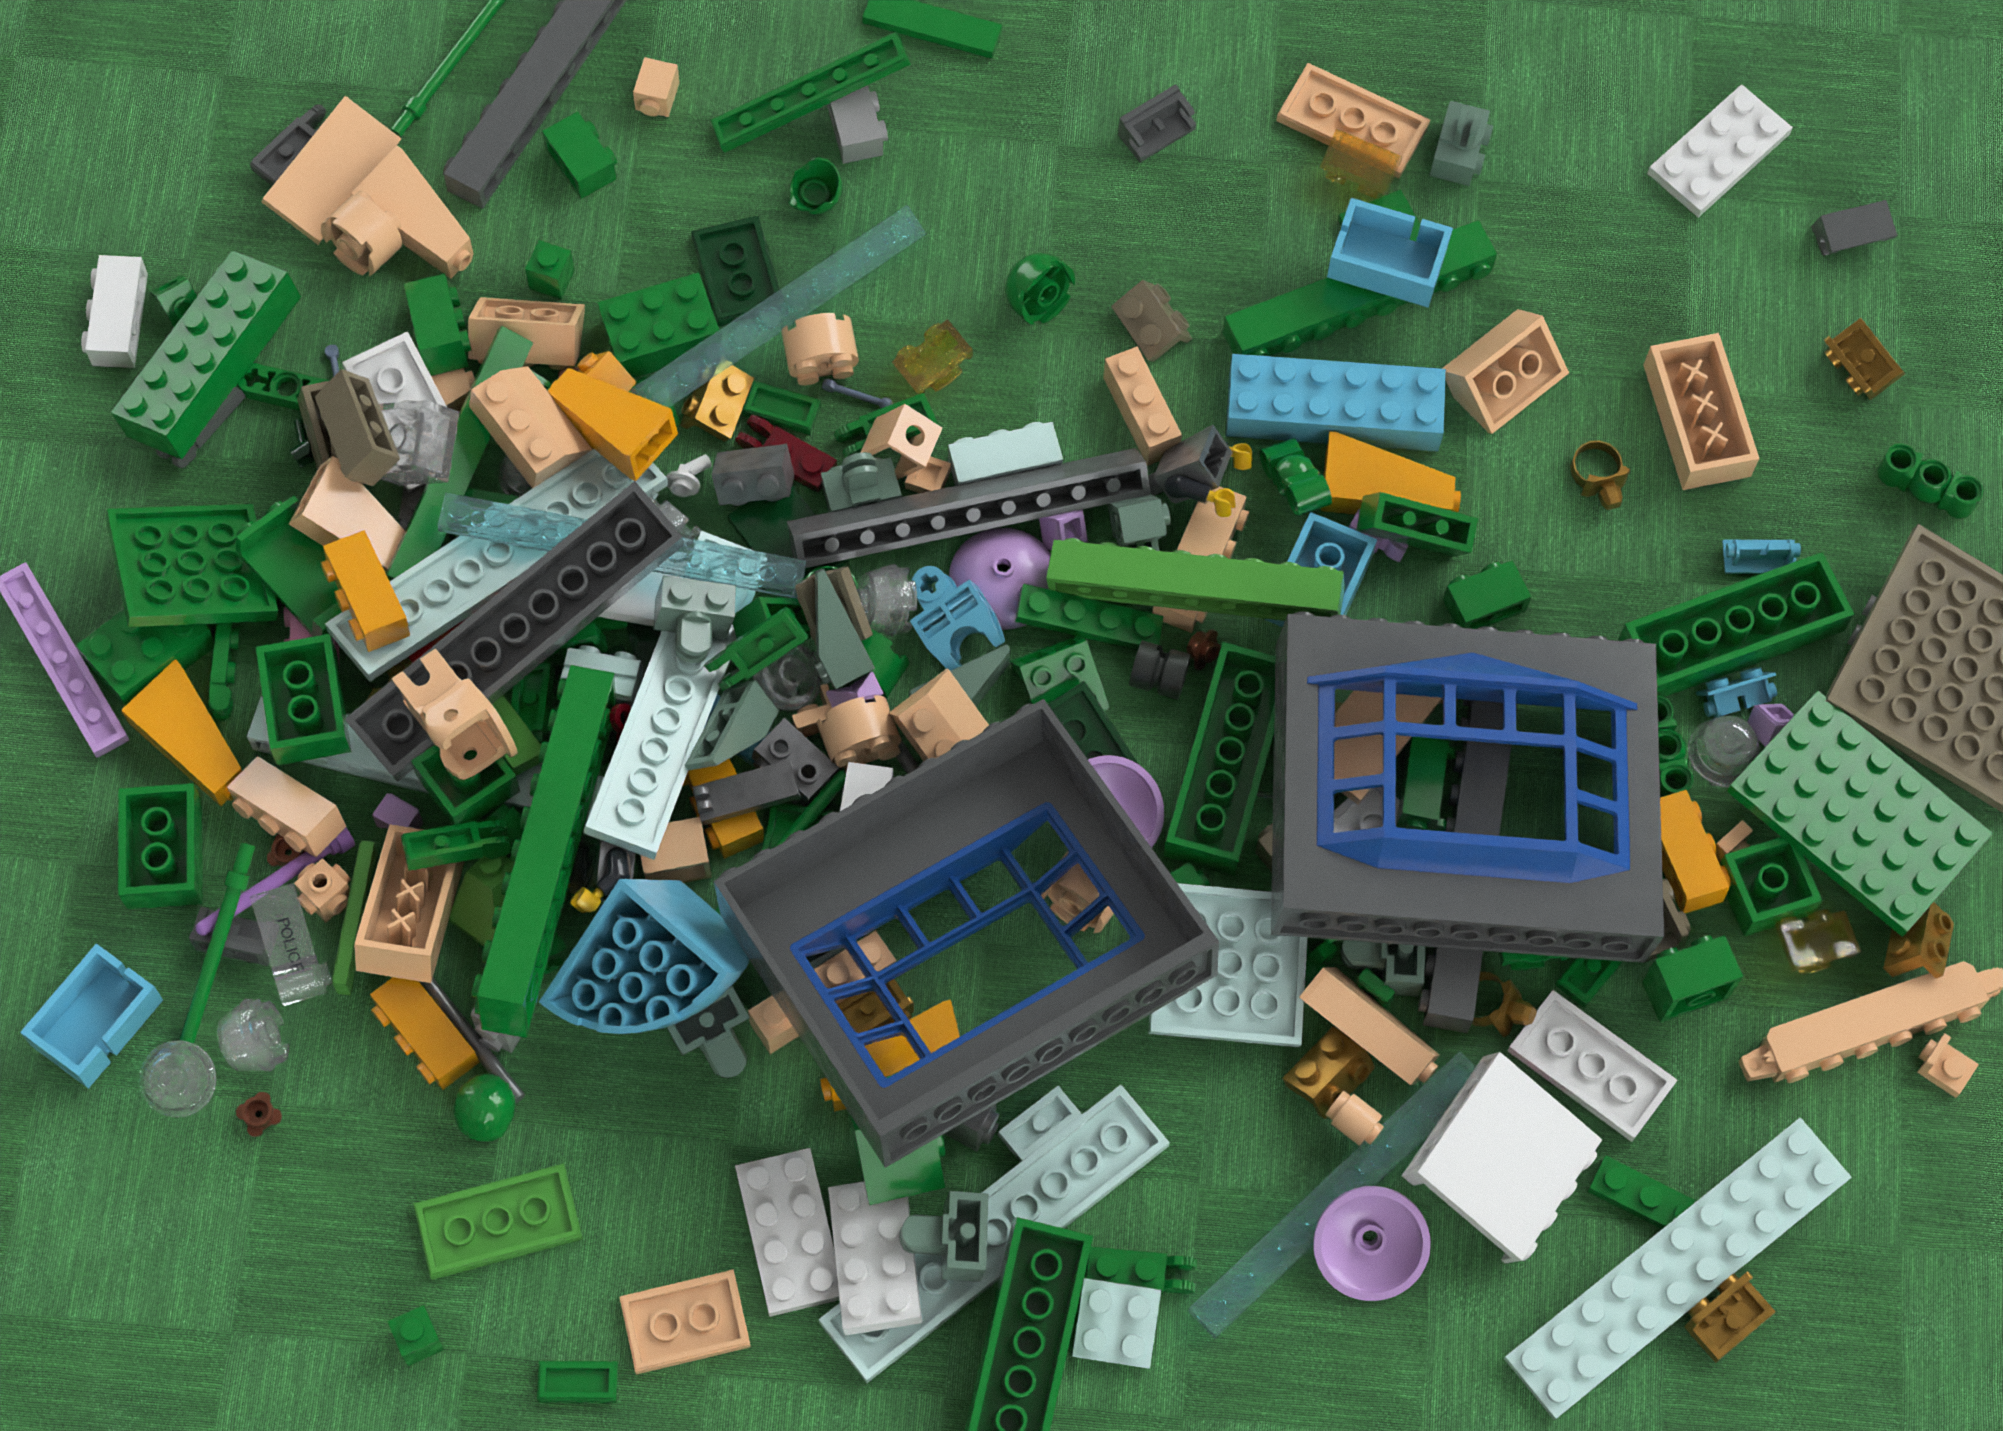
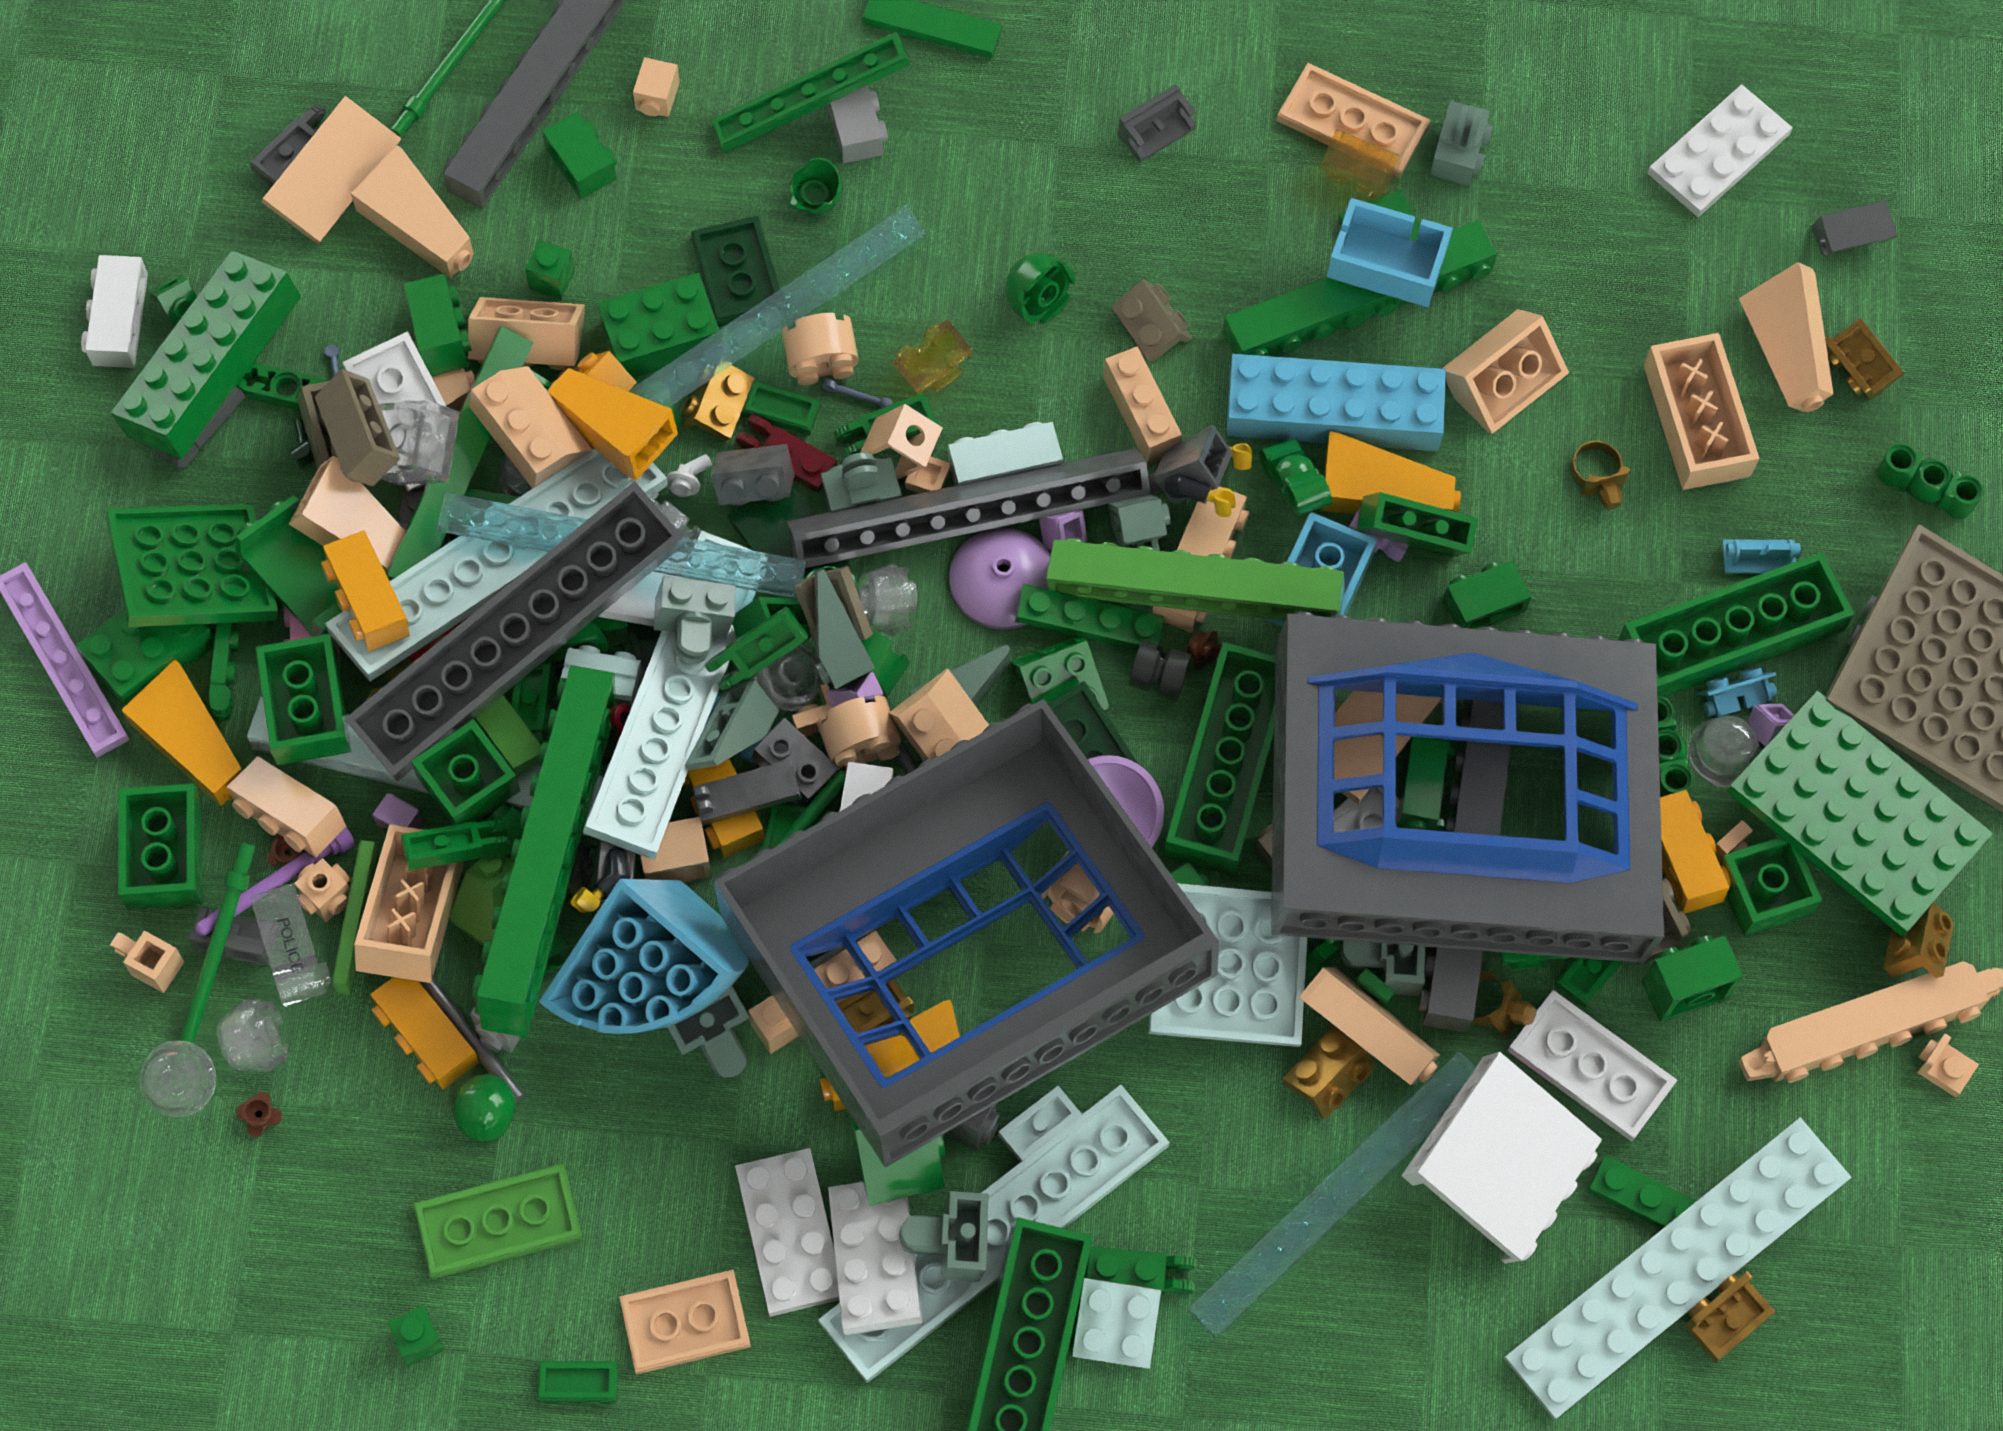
(91, 1015): medium azure piece -> none
(149, 959): none -> light nougat brick
(362, 234): light nougat brick -> none
(456, 718): light nougat piece -> none
(952, 615): medium azure piece -> none
(1355, 1118): light nougat brick -> none
(1374, 1267): lavender dish -> none
(1792, 335): none -> light nougat slope
(1819, 941): clear yellow cylinder -> none

